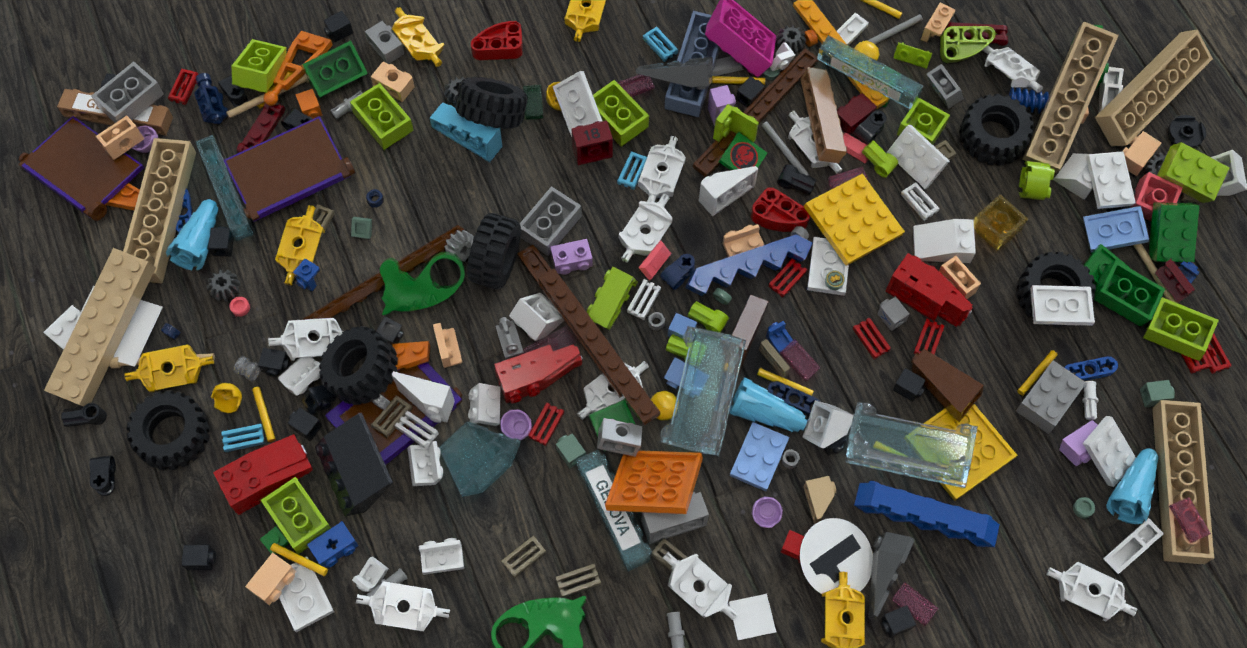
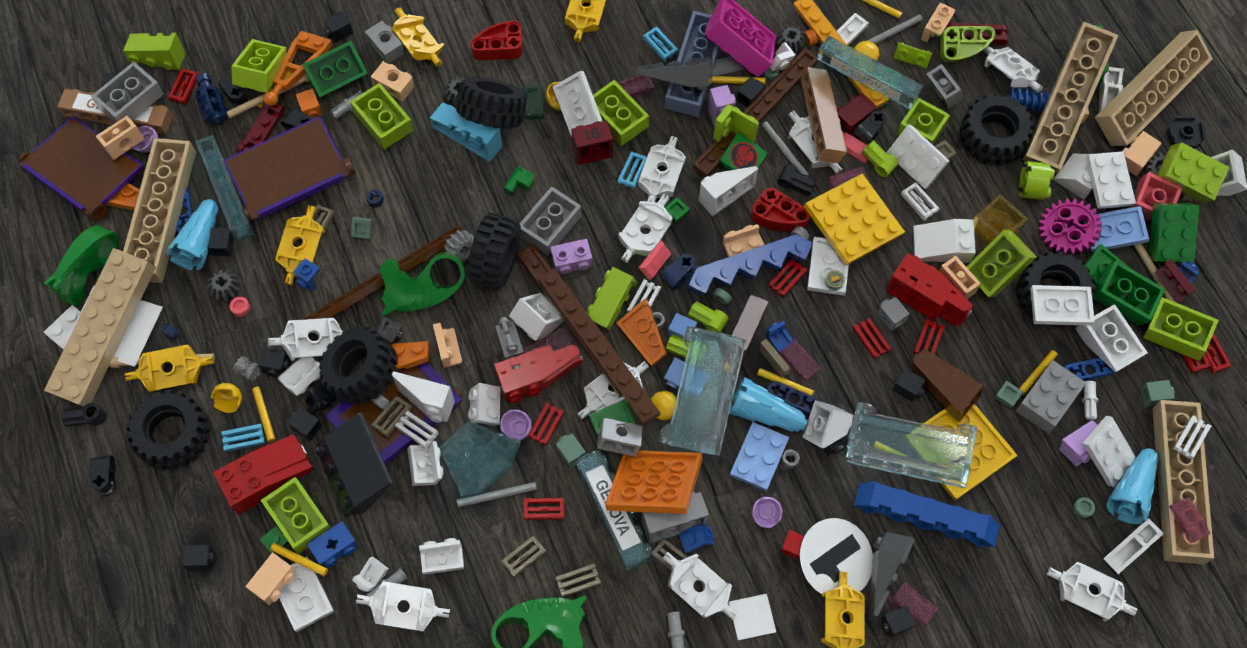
(84, 255): none -> green animal
(155, 50): none -> lime wedge
(496, 494): none -> light grey bar
(519, 178): none -> green piece
(548, 516): none -> red tile
(643, 332): none -> orange wing
(677, 209): none -> green plate
(696, 538): none -> blue bracket
(819, 496): tan slope -> none
(1000, 262): none -> lime brick
(1008, 394): none -> sand green plate
(1062, 241): none -> dark pink gear
(1112, 339): none -> white slope
(1199, 424): none -> white tile

